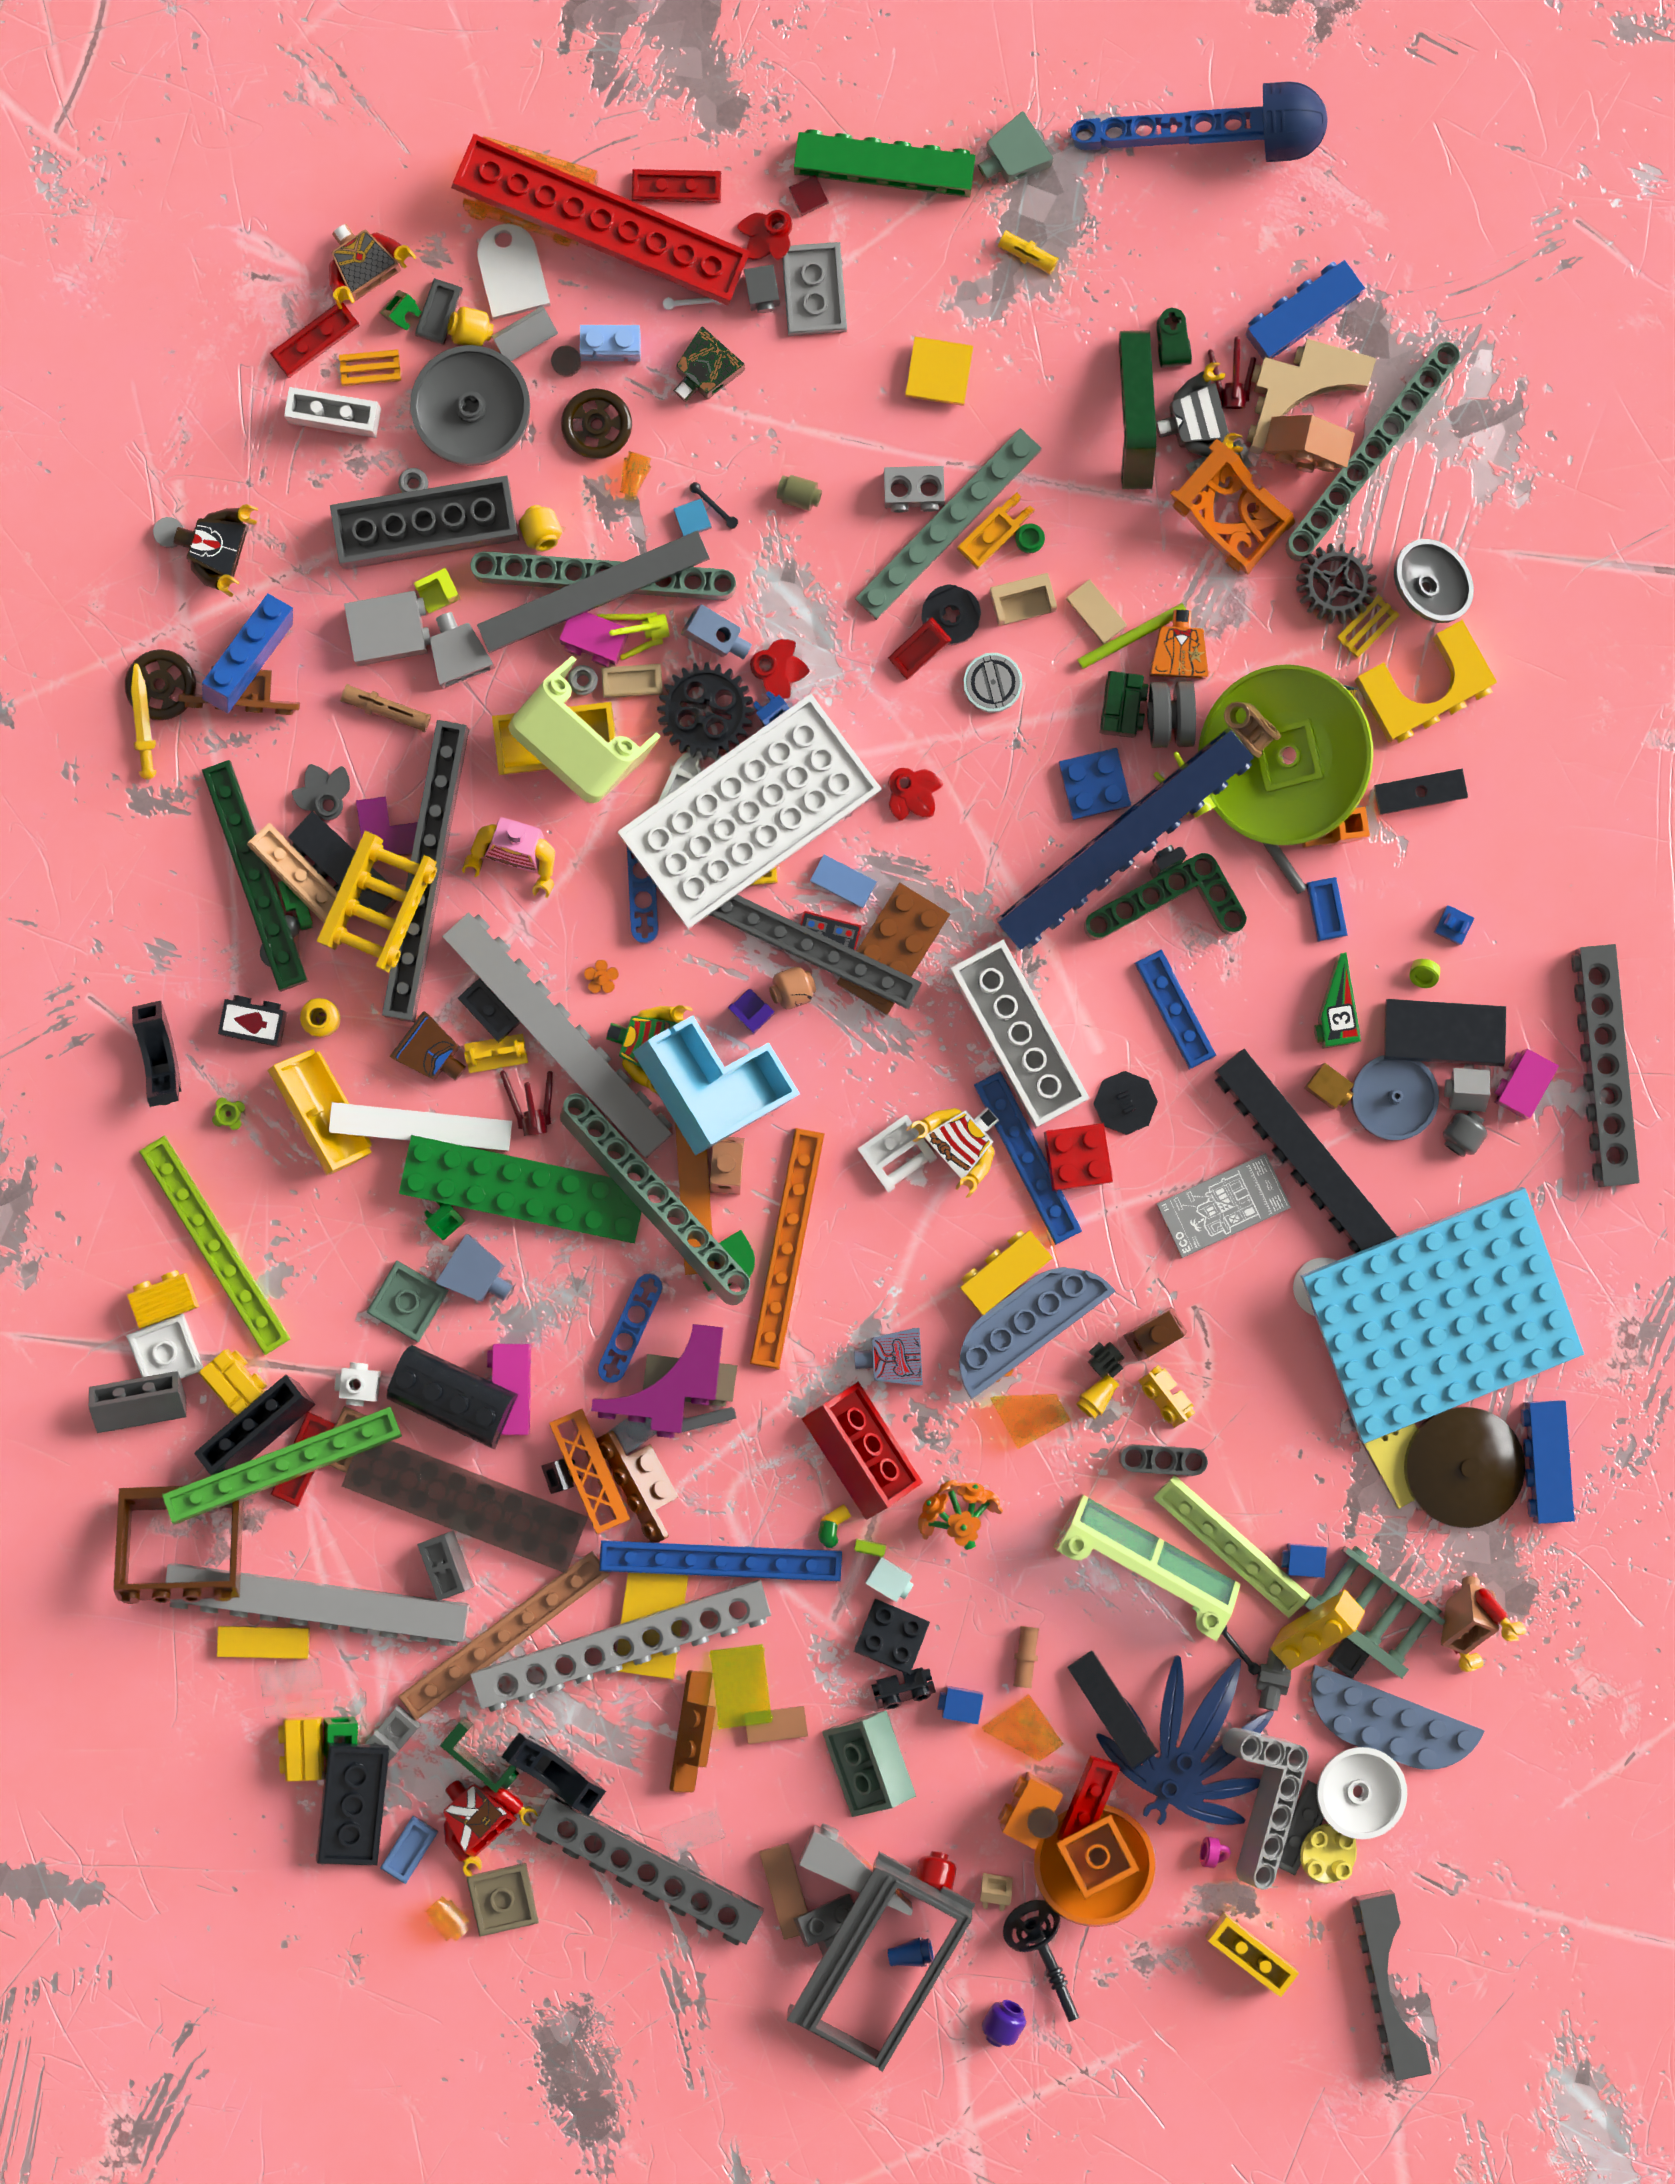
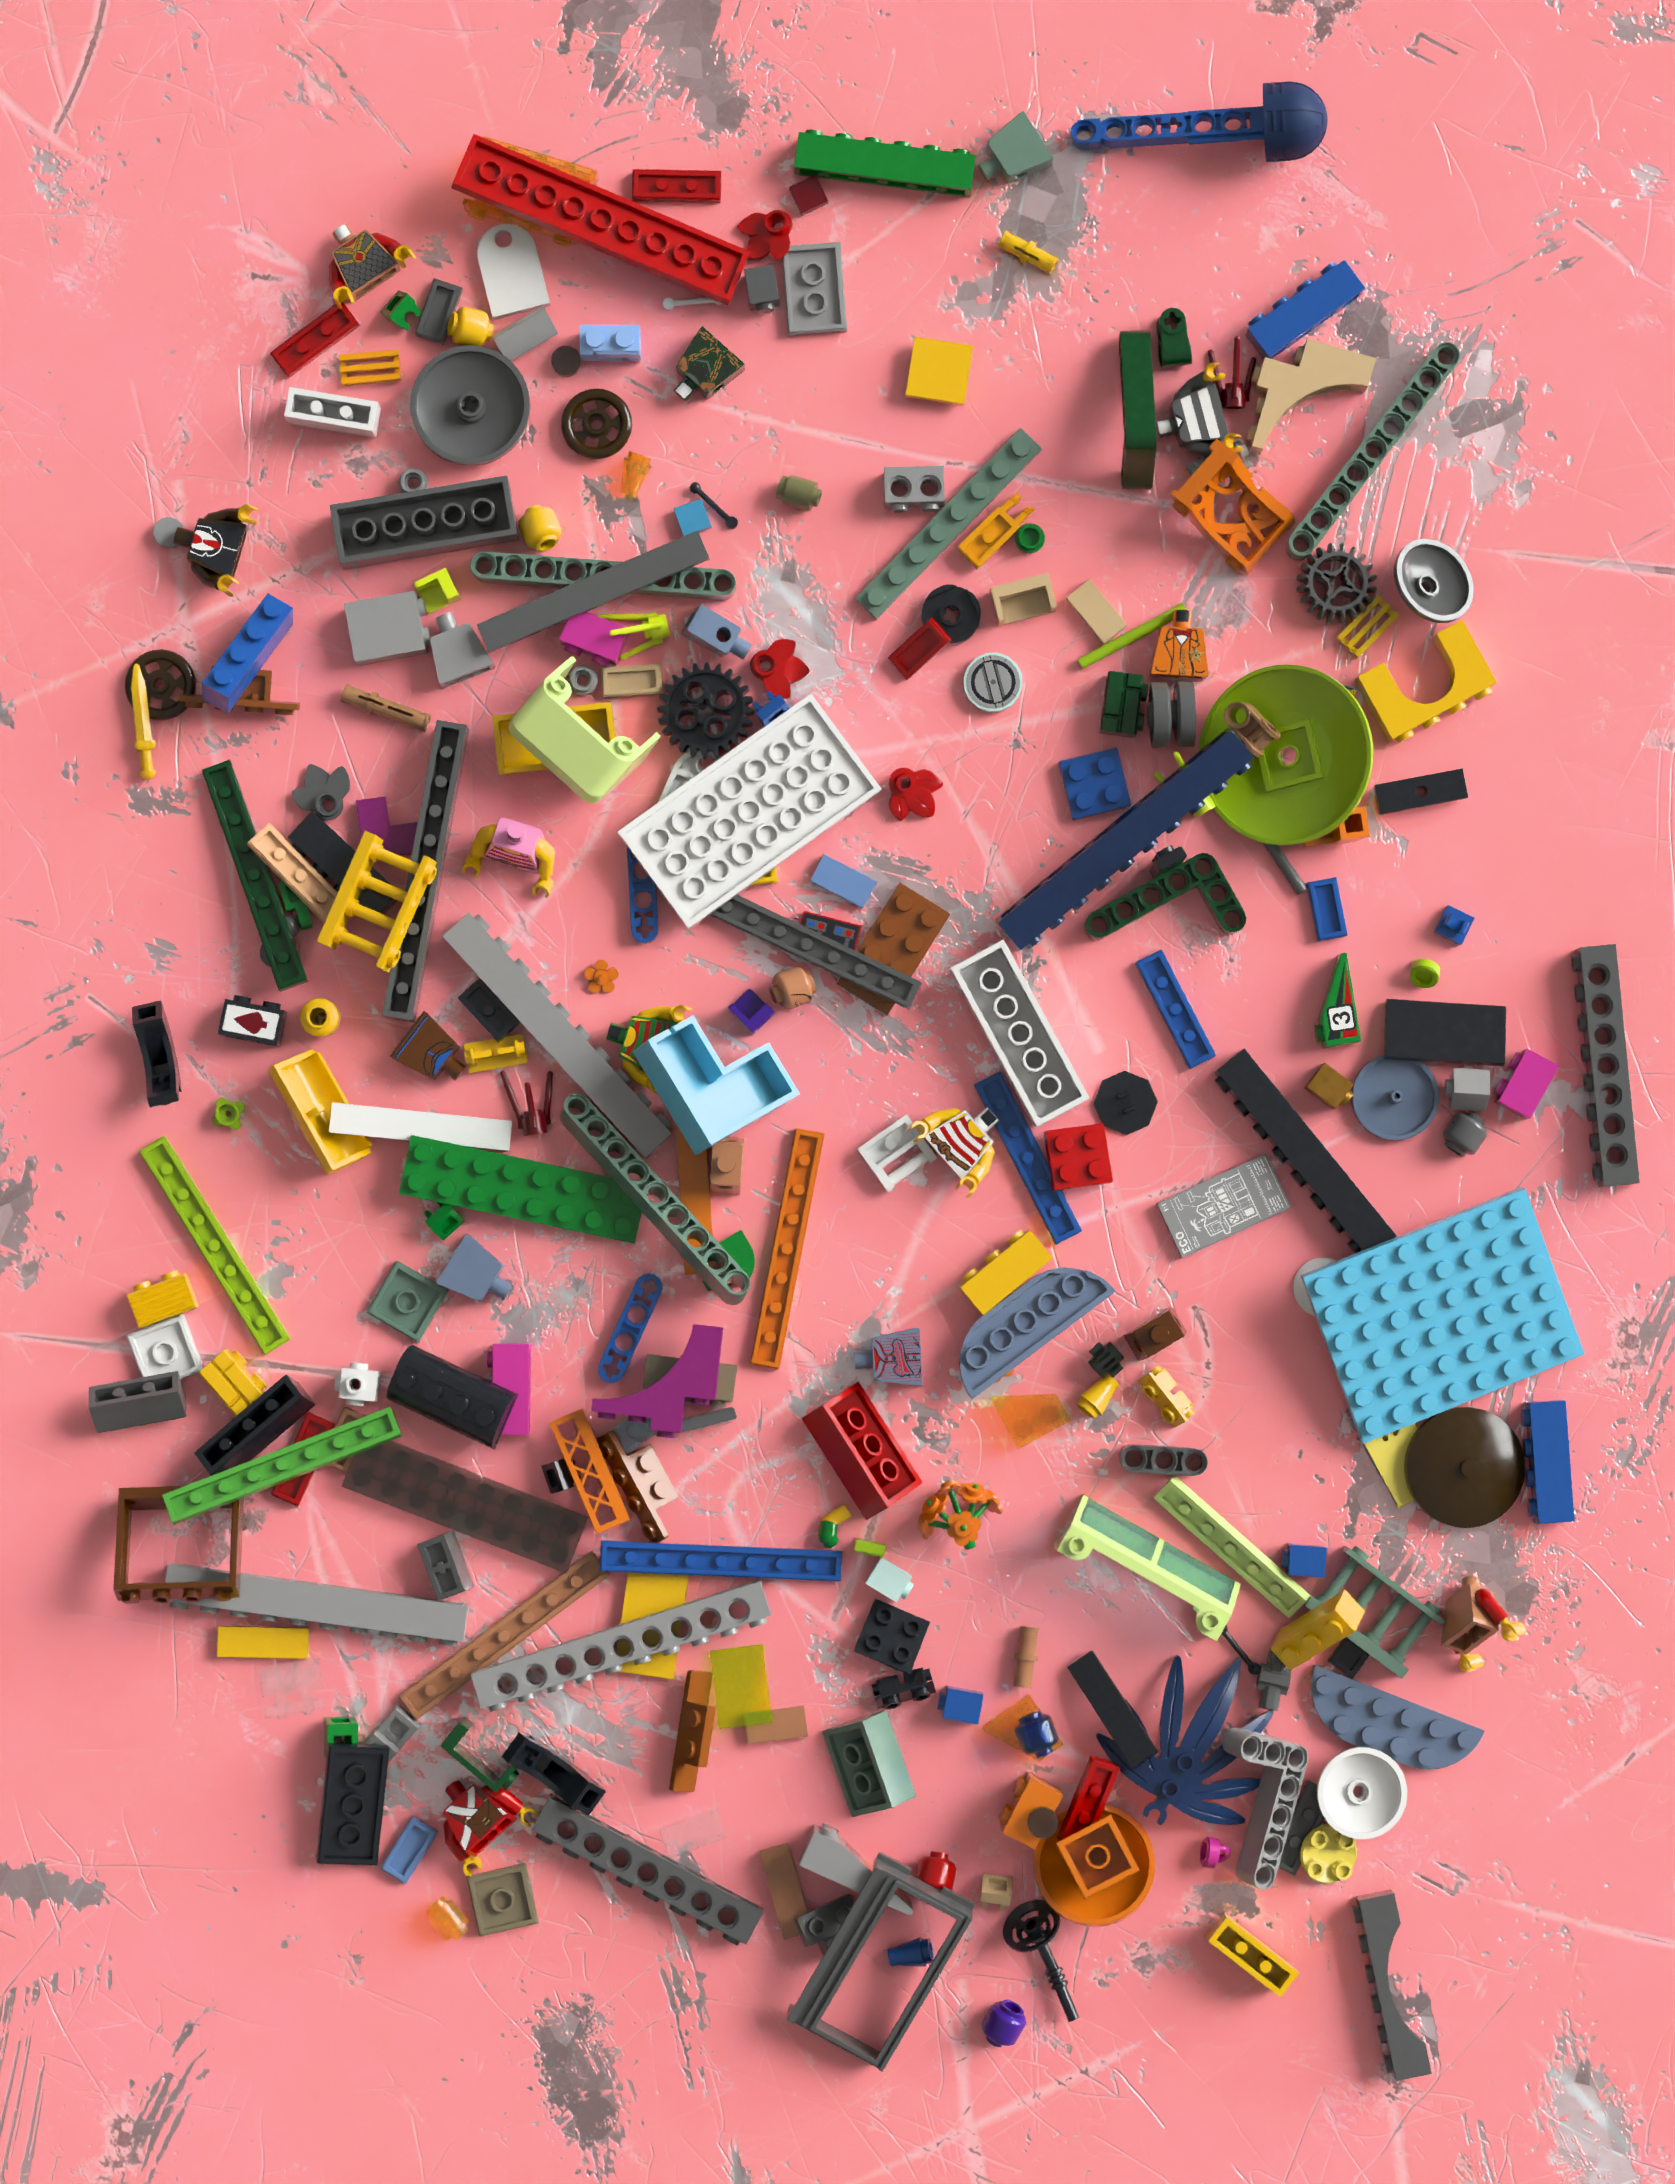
(302, 1748): yellow brick -> none
(1036, 1734): none -> clear blue head
(1309, 443): nougat brick -> none

